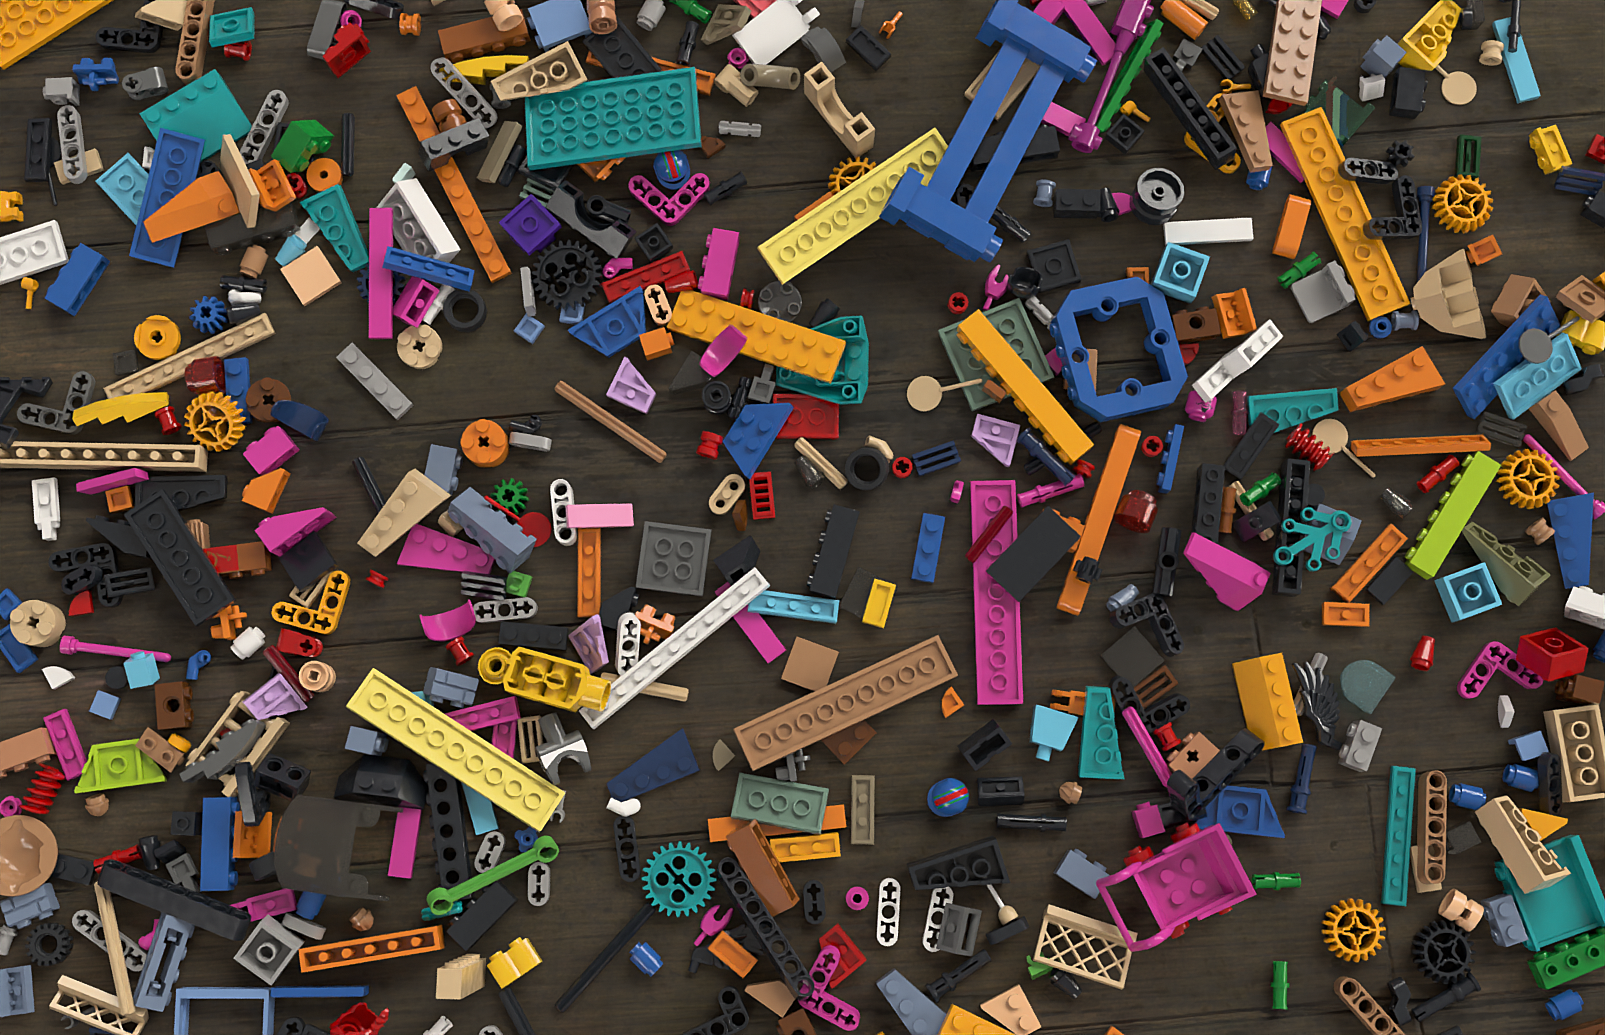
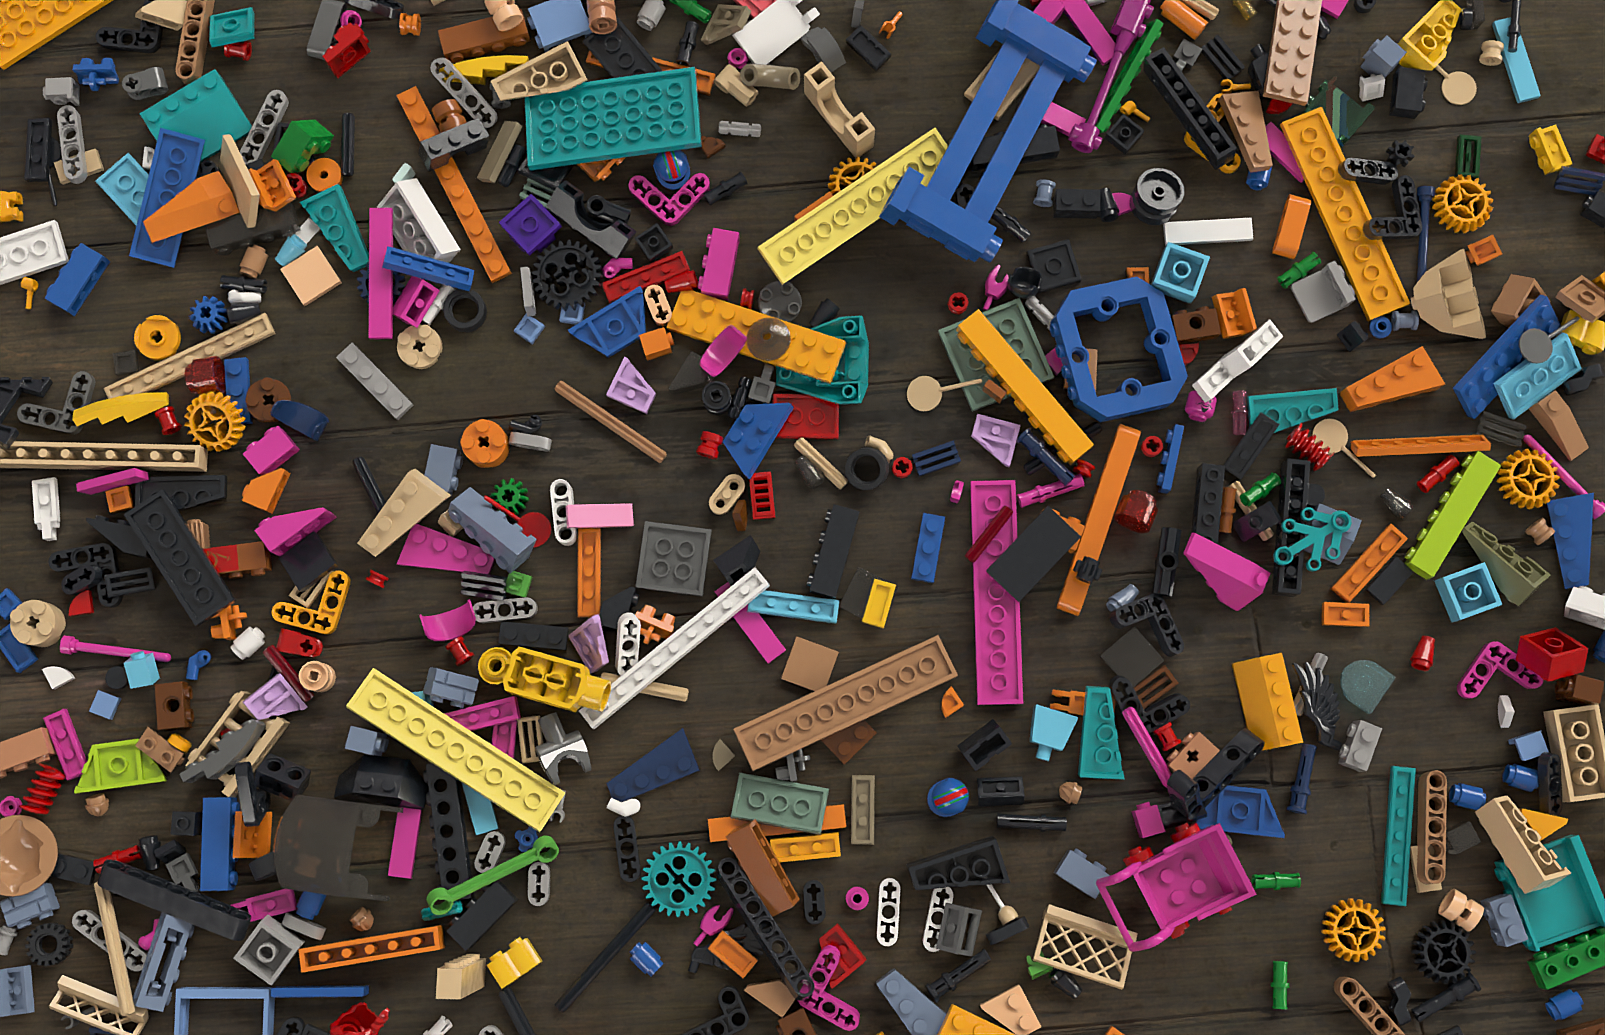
(775, 346): none -> clear smoke dish

